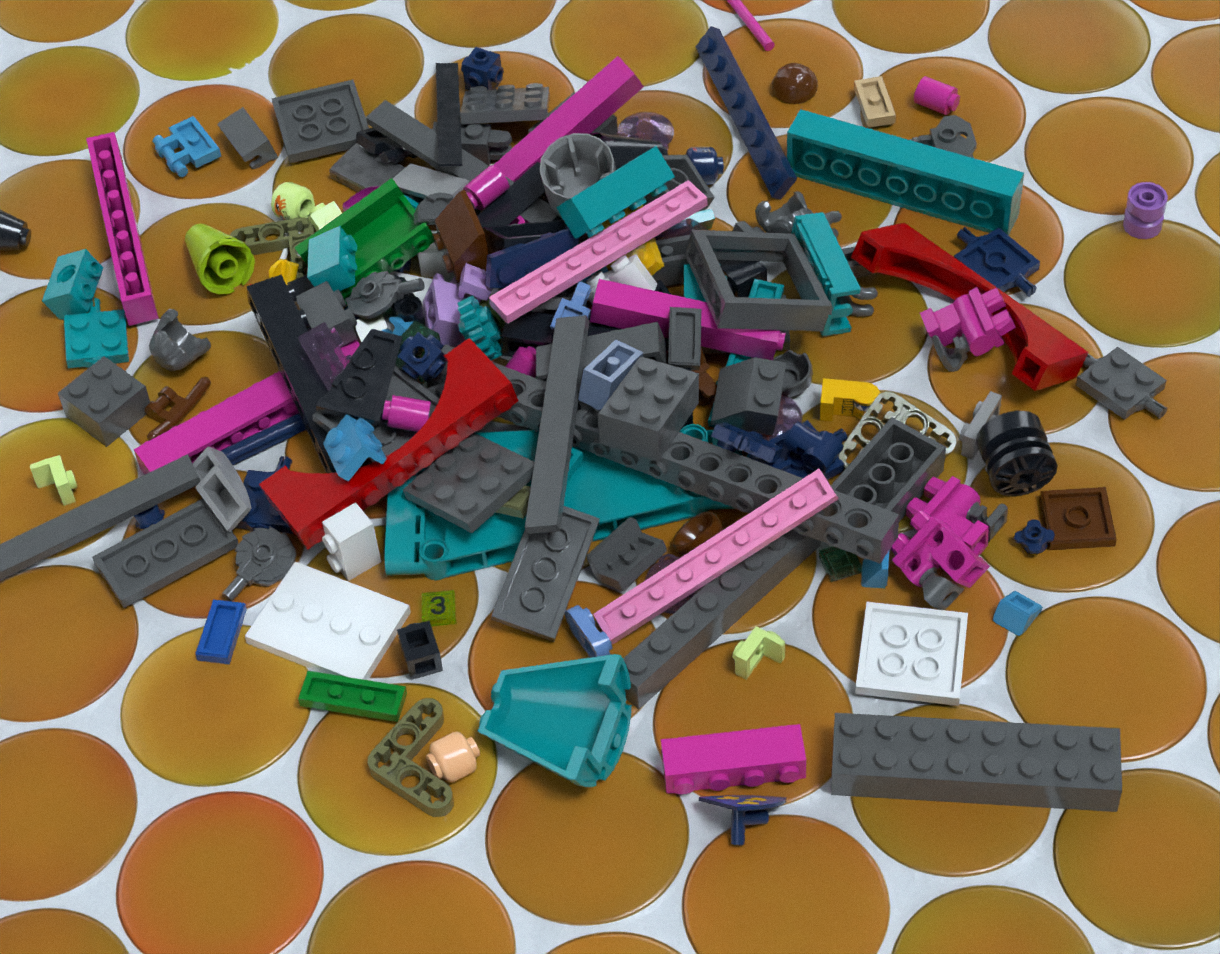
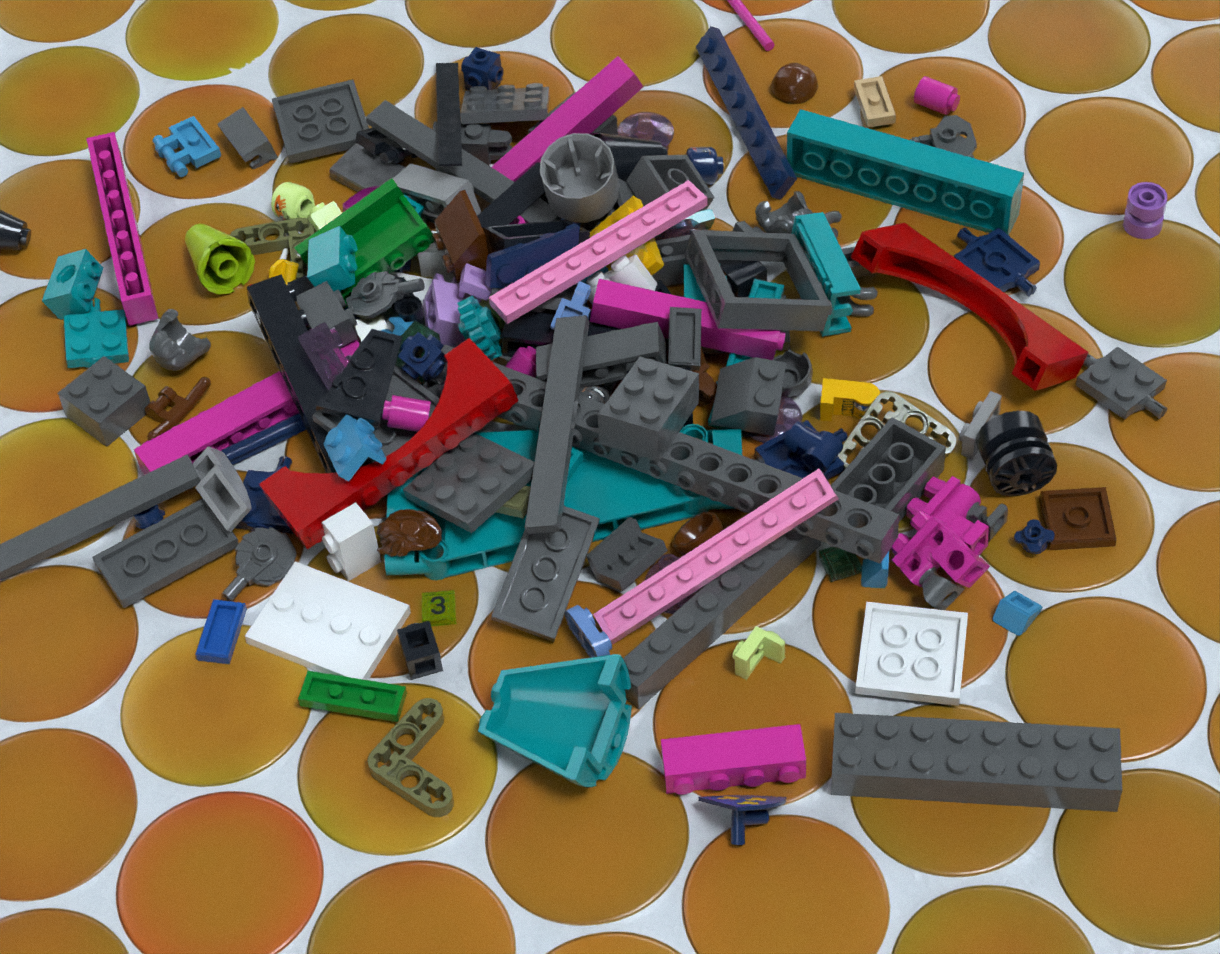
(53, 471): yellowish green bracket -> none
(407, 532): none -> reddish brown hat
(431, 208): dark grey tile -> none
(453, 757): light nougat head -> none
(486, 187): dark pink brick -> none
(606, 373): sand blue slope -> none
(616, 192): teal brick -> none
(737, 439): dark blue plate -> none
(968, 325): dark pink hips -> none

